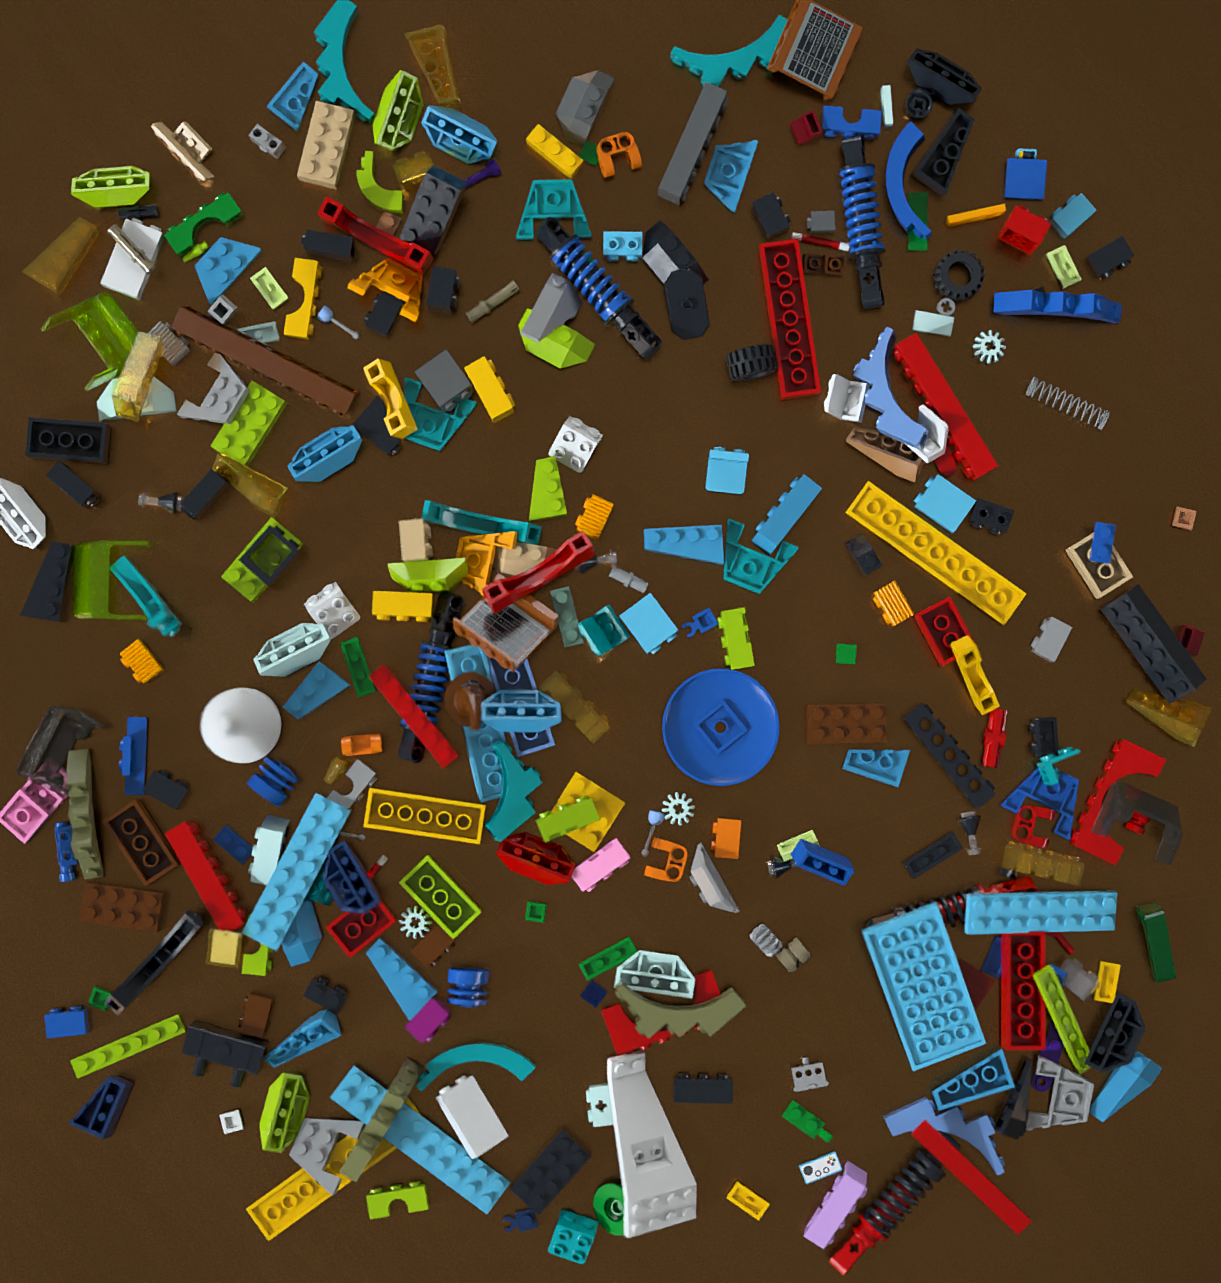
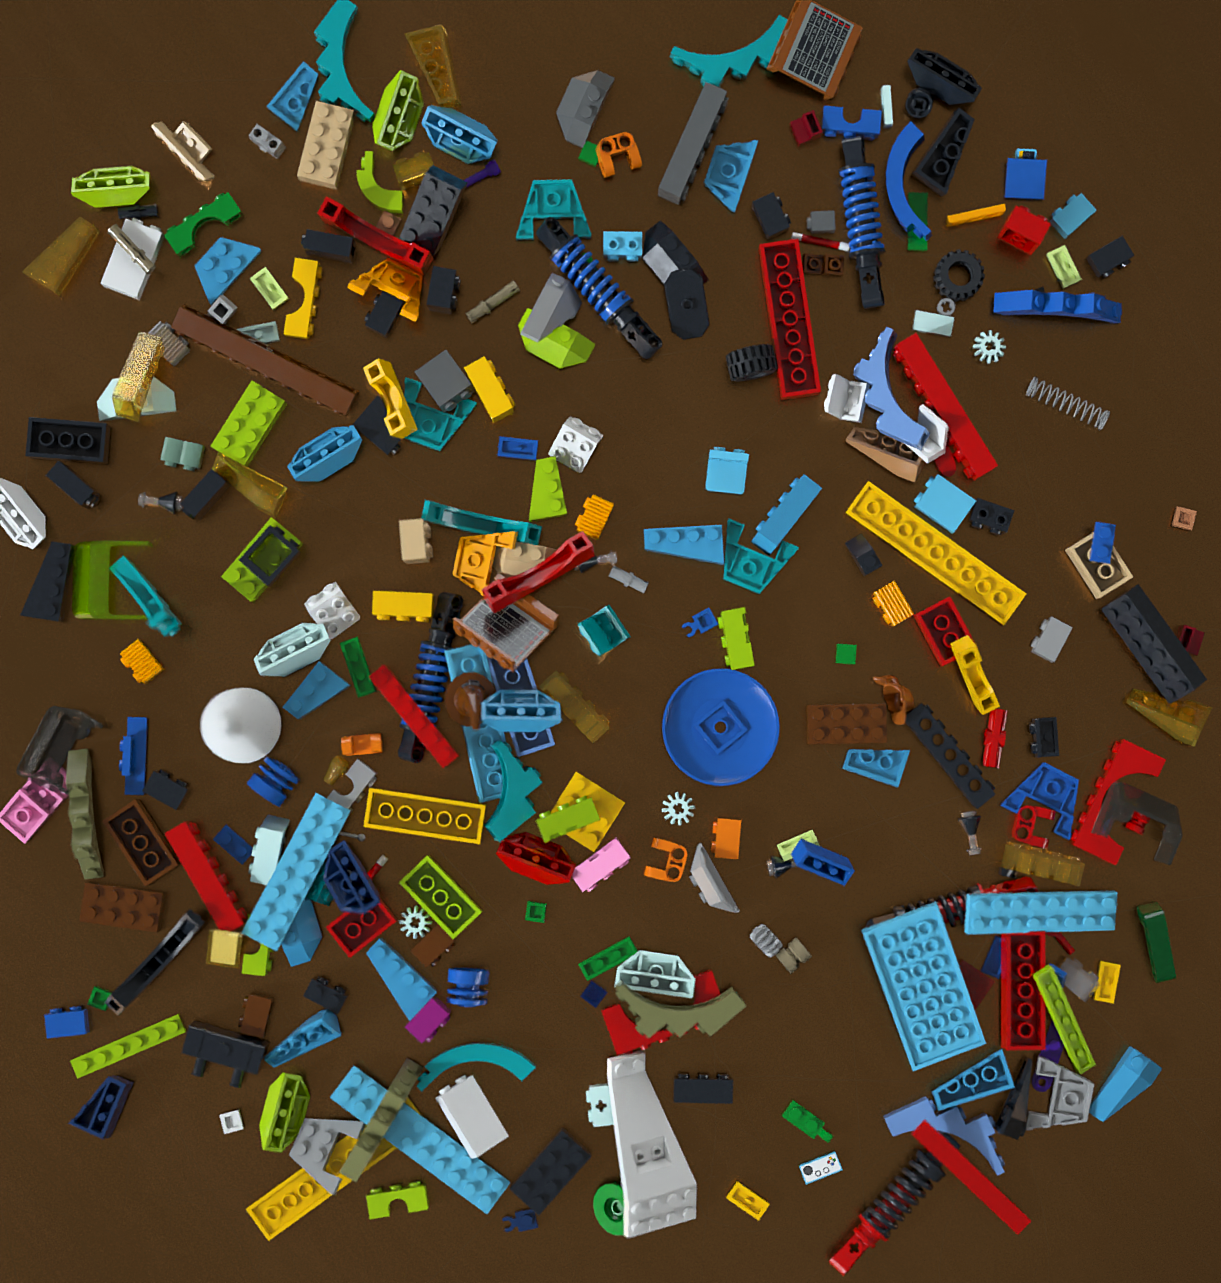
(64, 846): blue brick -> none
(105, 329): clear neon green windscreen -> none
(182, 453): none -> sand green brick
(197, 250): lime piece -> none
(223, 398): light grey wing -> none
(327, 315): hinge -> none
(430, 575): lime wedge -> none
(517, 448): none -> blue plate
(554, 151): yellow brick -> none
(568, 619): sand green brick -> none
(573, 1237): teal bracket -> none
(649, 624): medium azure brick -> none
(654, 818): hinge -> none
(808, 1082): light grey piece -> none
(837, 1205): lavender wedge -> none
(897, 697): none -> dark orange hair
(932, 855): black plate -> none
(1047, 771): teal bracket -> none
(1117, 1036): black wedge -> none

